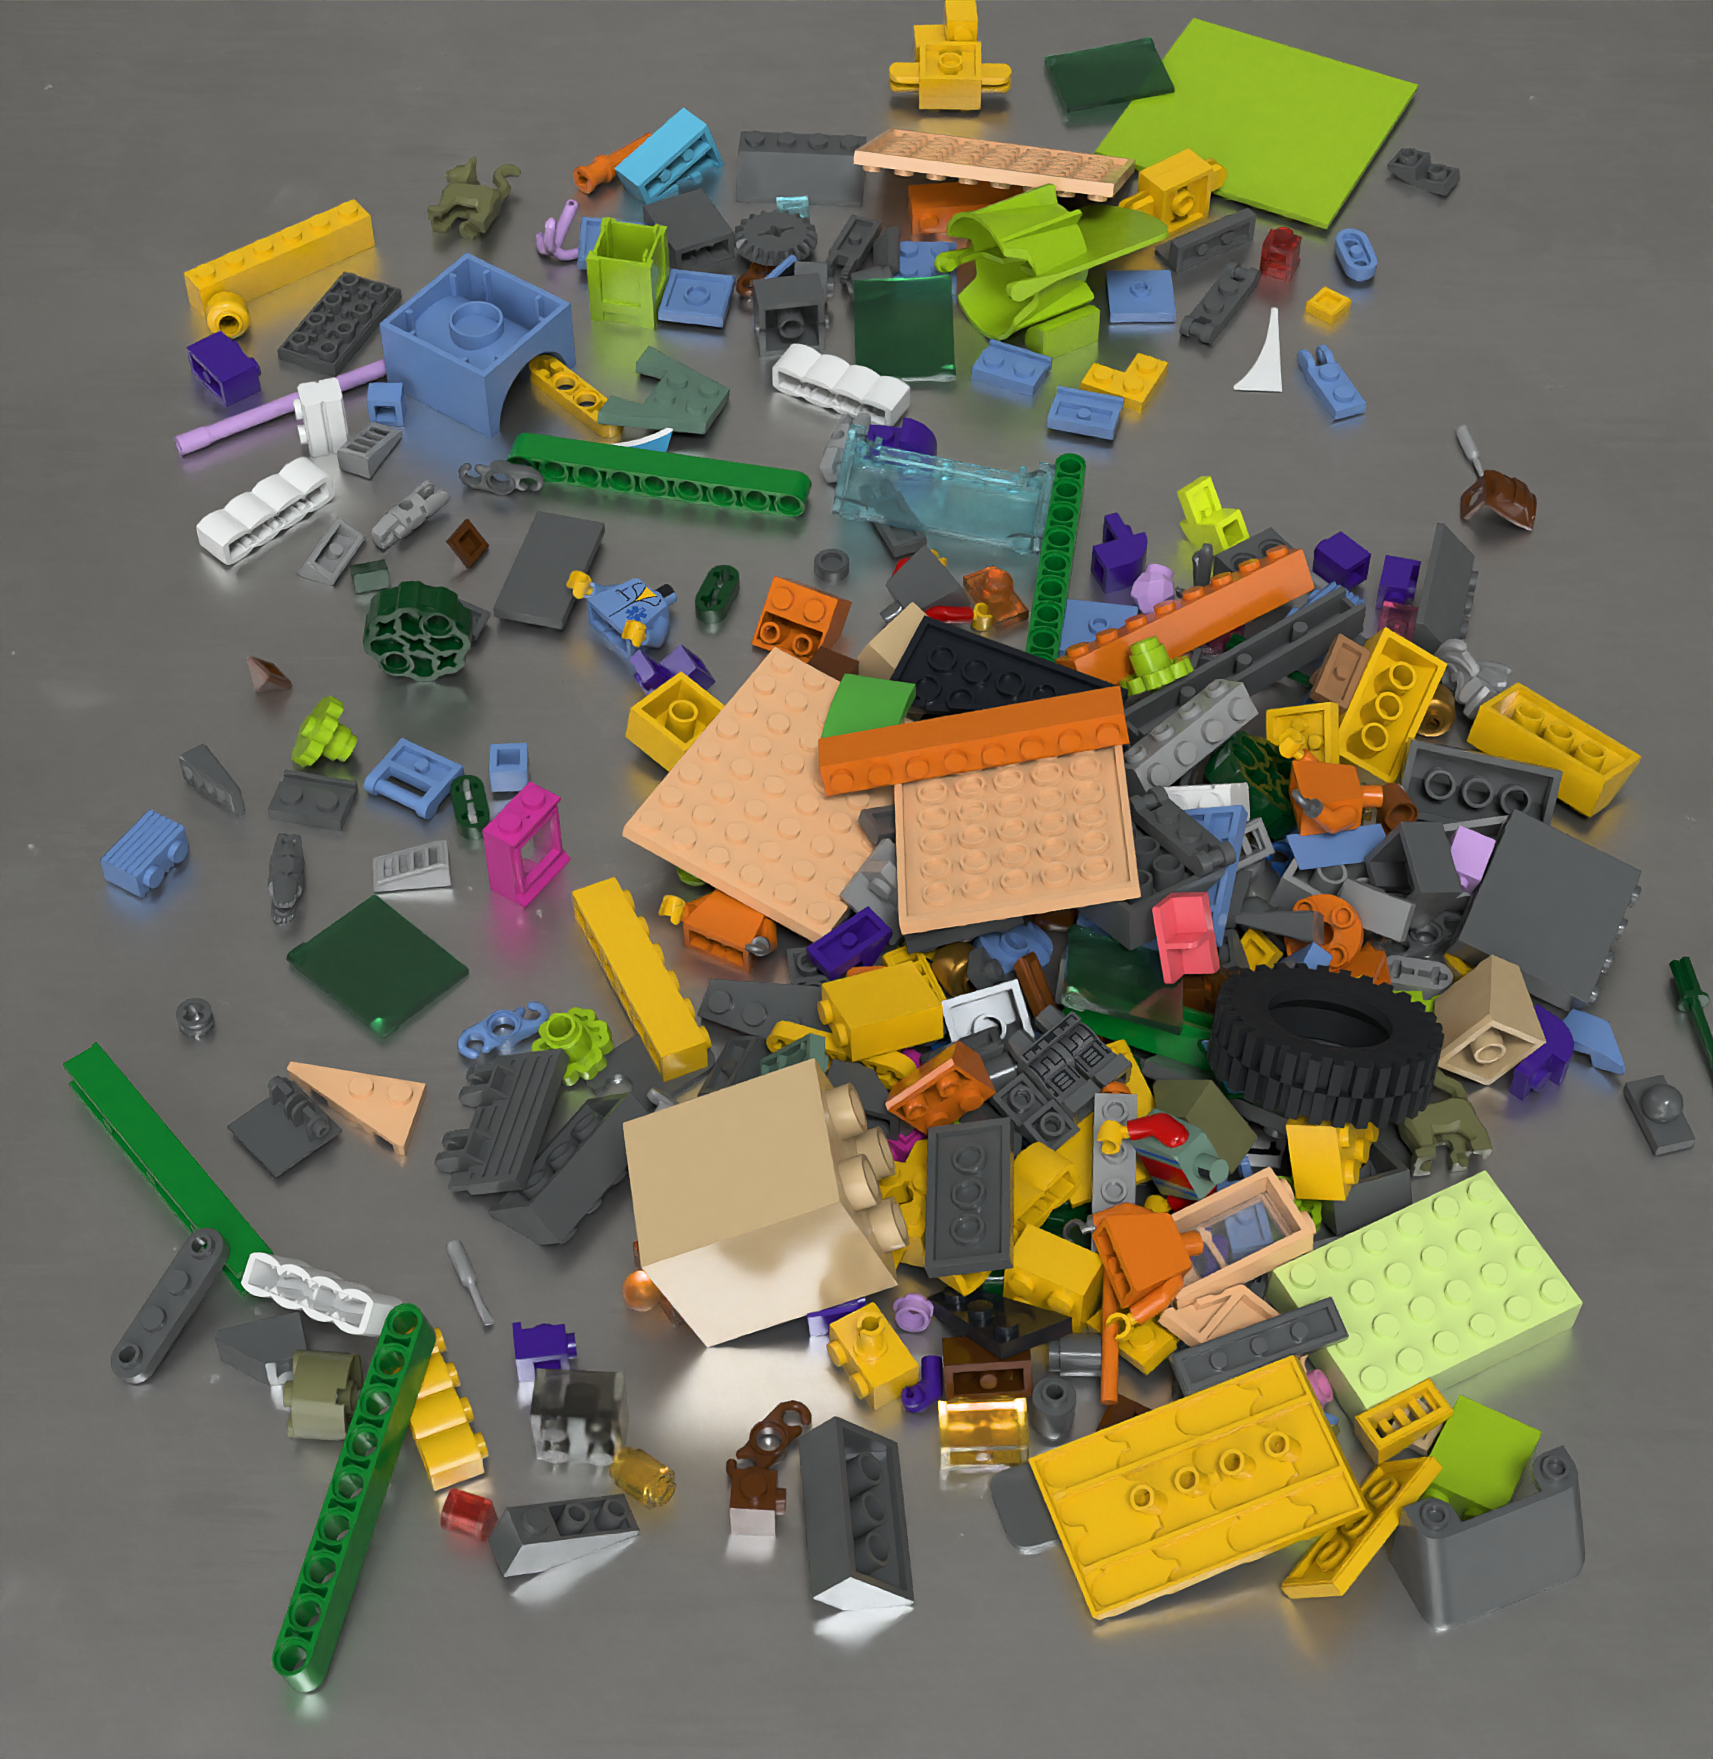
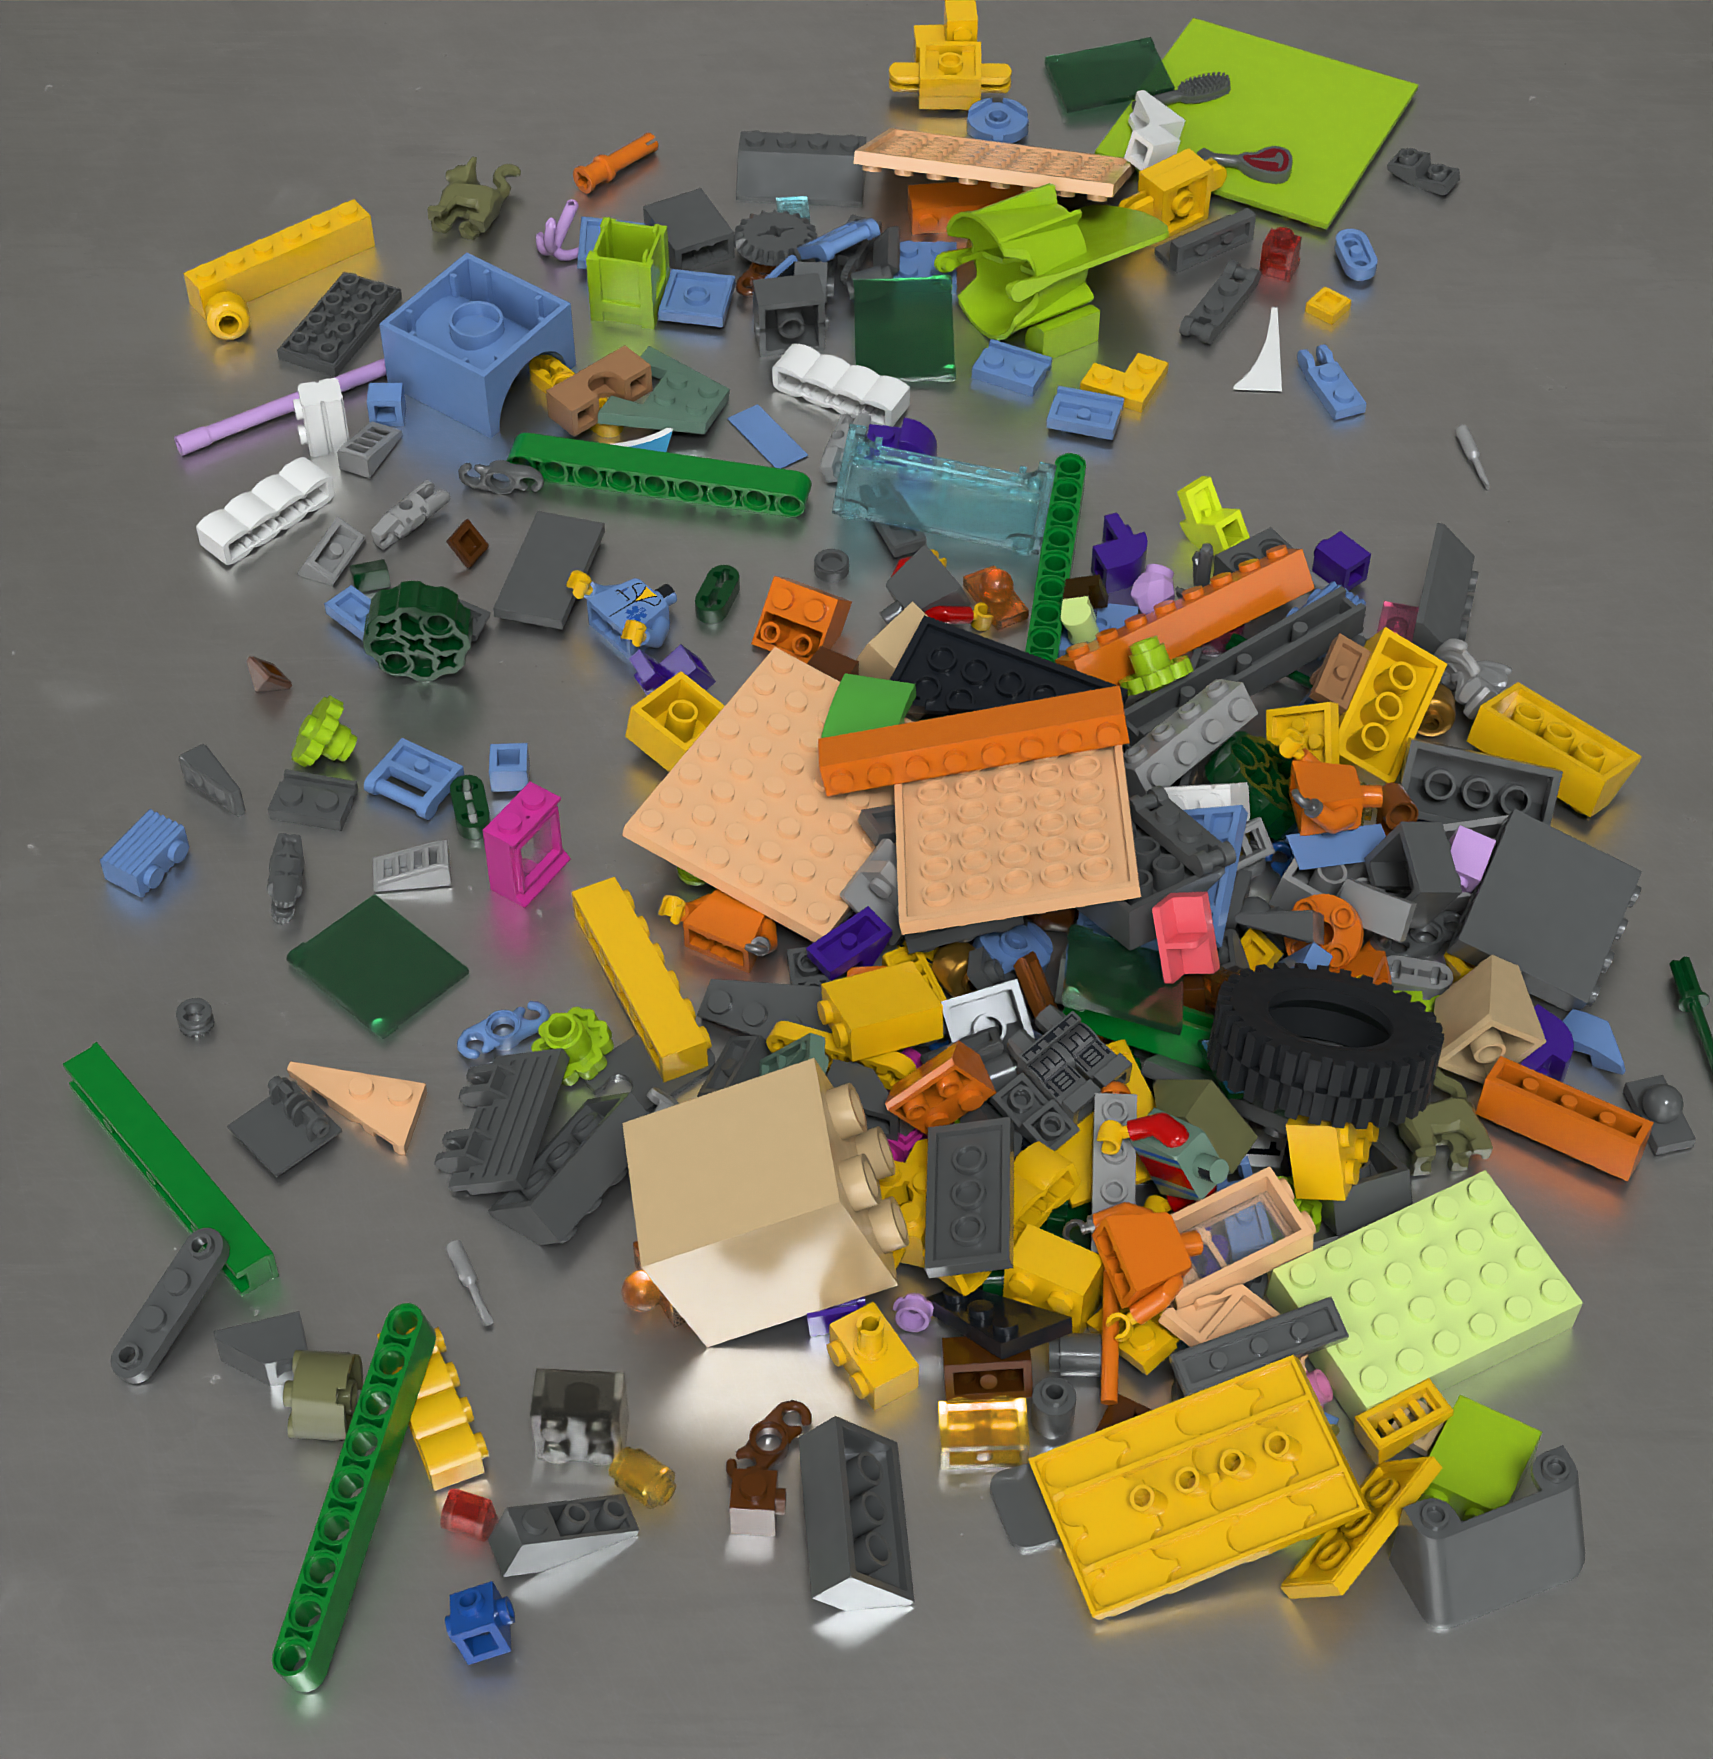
(224, 368): dark purple brick -> none
(318, 1293): white brick -> none
(349, 610): none -> medium blue plate
(480, 1622): none -> blue brick
(542, 1347): dark purple brick -> none
(576, 399): none -> medium nougat arch
(669, 157): medium azure wedge -> none
(767, 437): none -> medium blue sticker
(839, 239): none -> medium blue plate
(928, 1389): dark purple arm -> none
(997, 120): none -> medium blue plate
(1080, 607): none -> leg
(1140, 296): medium blue plate -> none
(1154, 132): none -> white arch
(1197, 90): none -> dark grey piece
(1267, 165): none -> dark grey piece
(1397, 580): dark purple brick -> none
(1504, 496): reddish brown piece -> none
(1564, 1118): none -> orange brick

